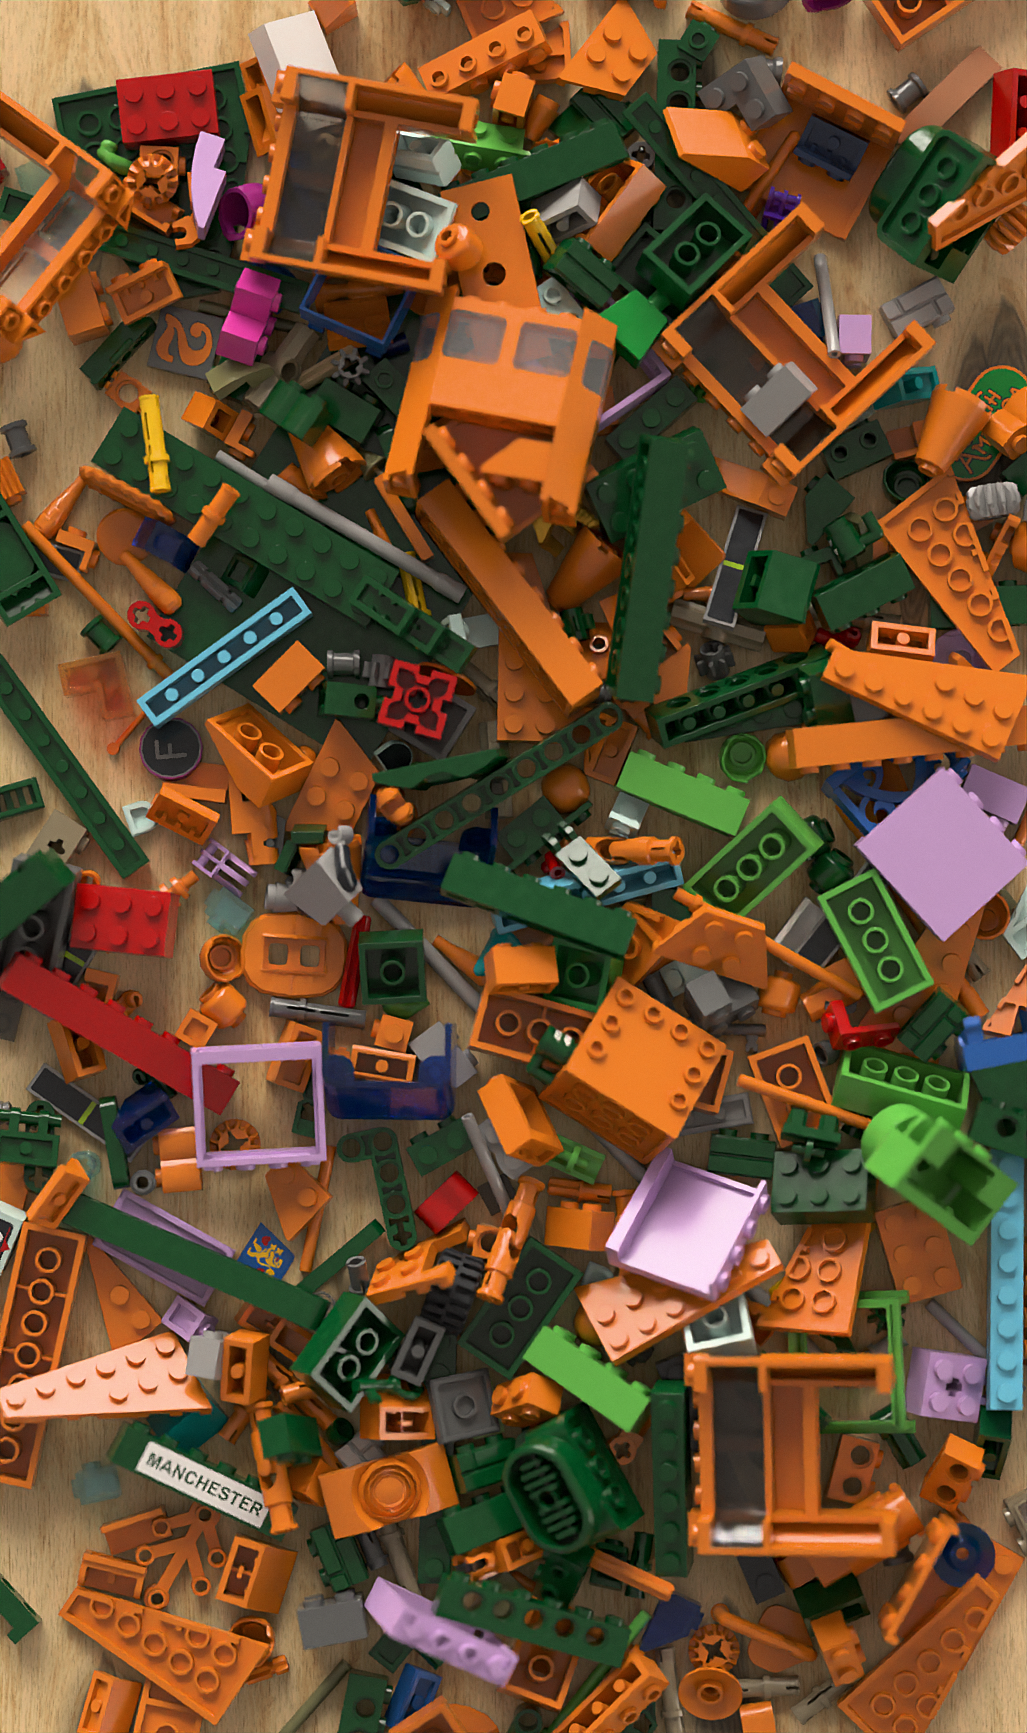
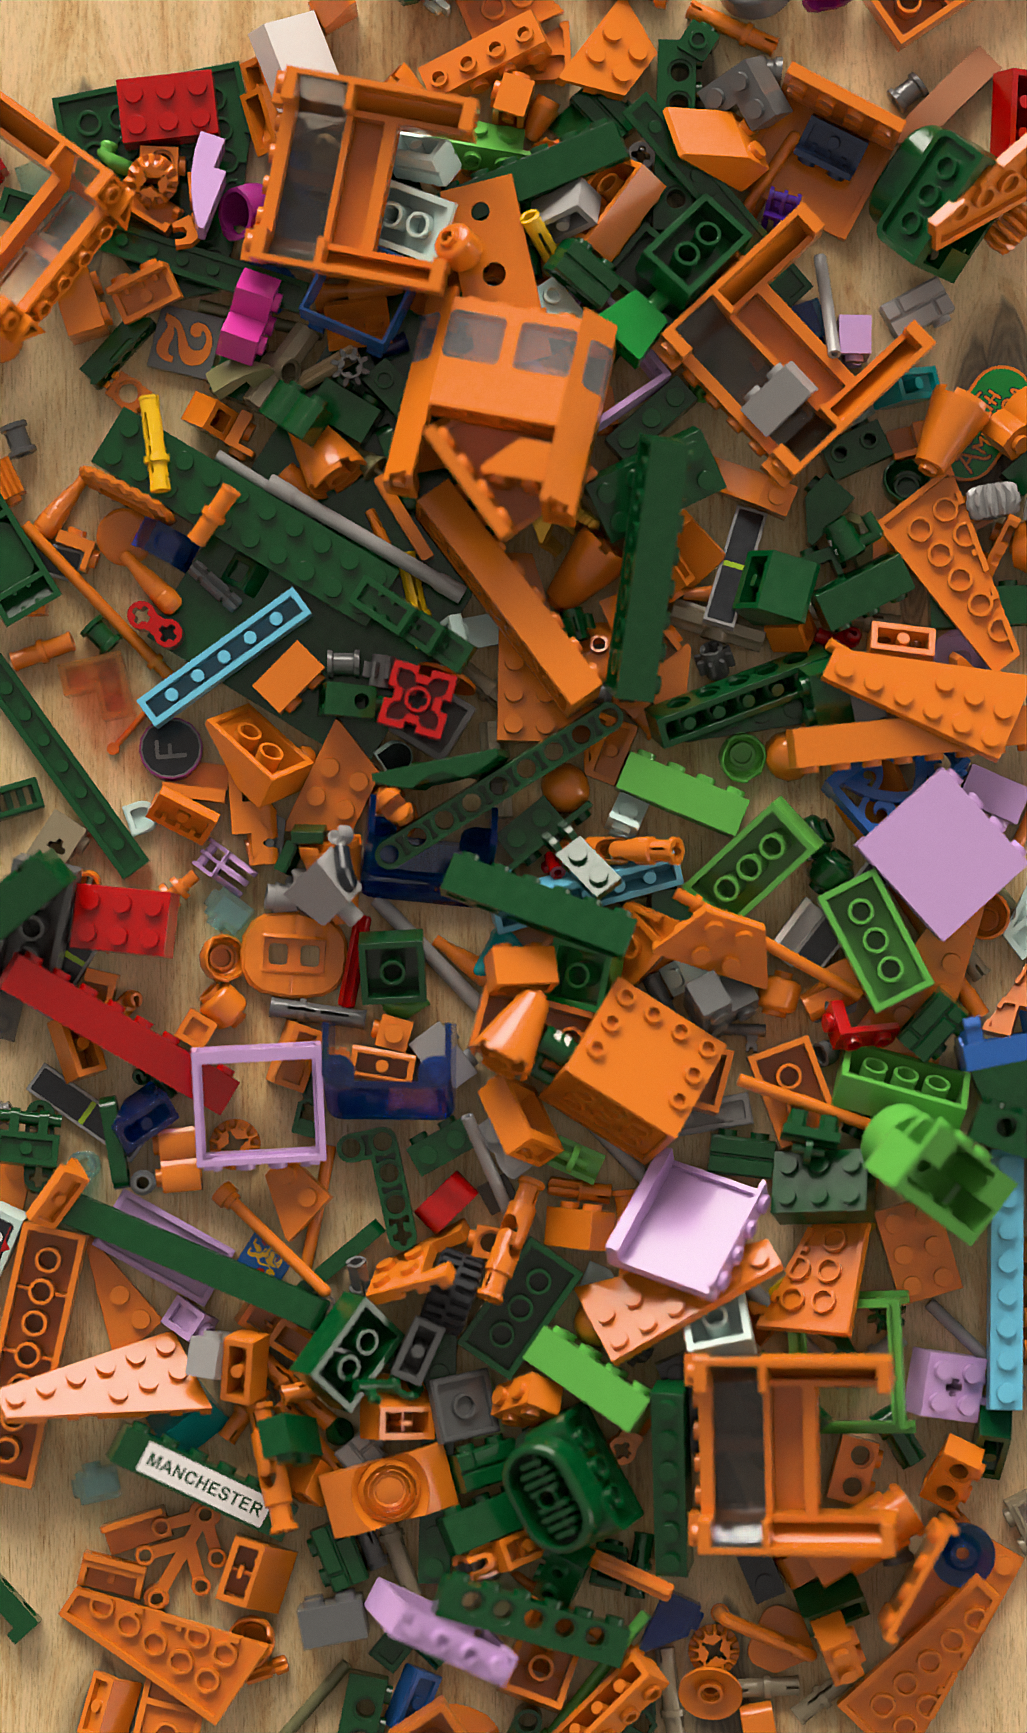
(42, 651): none -> orange pin
(228, 1197): none -> orange piece
(514, 1036): none -> orange cone

